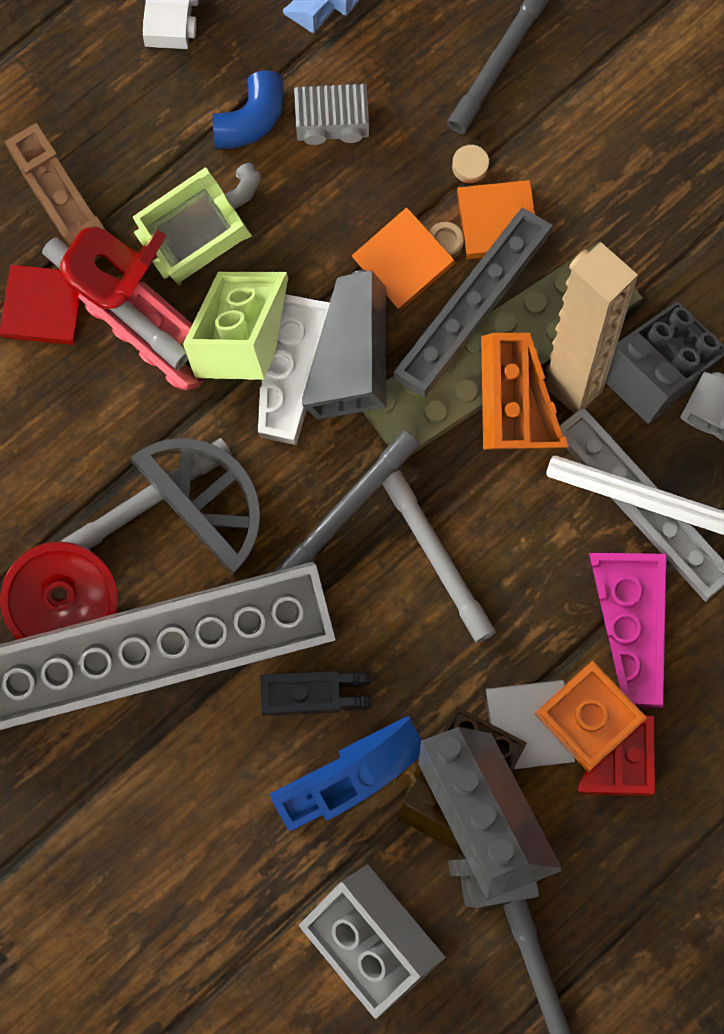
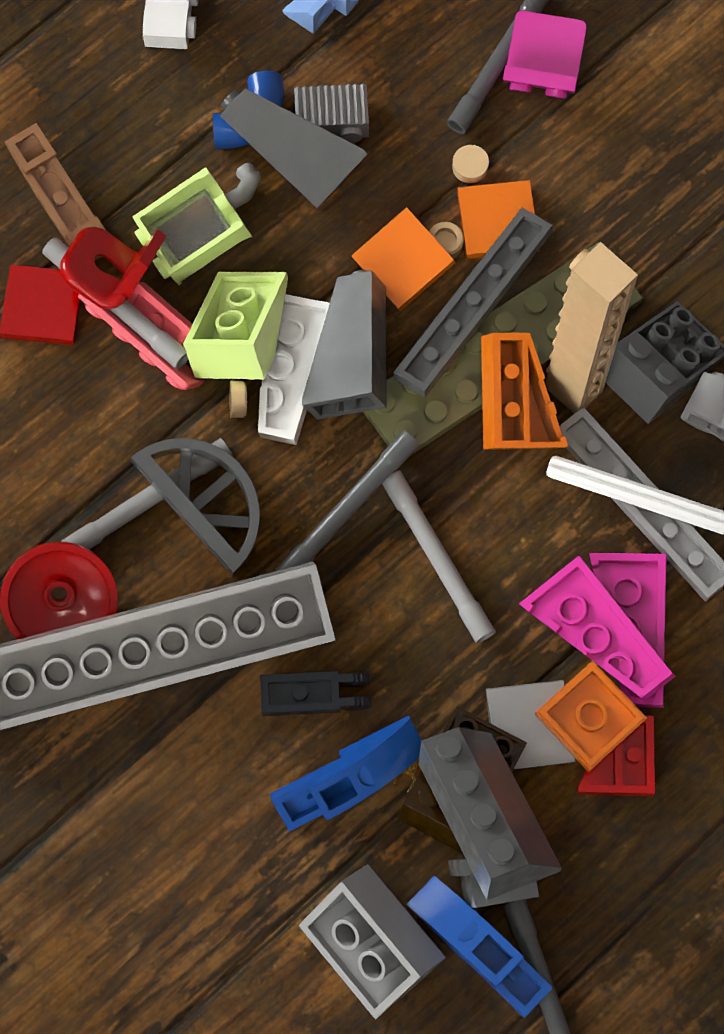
(237, 399): none -> tan tile
(297, 148): none -> dark grey slope
(479, 946): none -> blue slope
(545, 53): none -> dark pink bracket
(593, 622): none -> dark pink wing

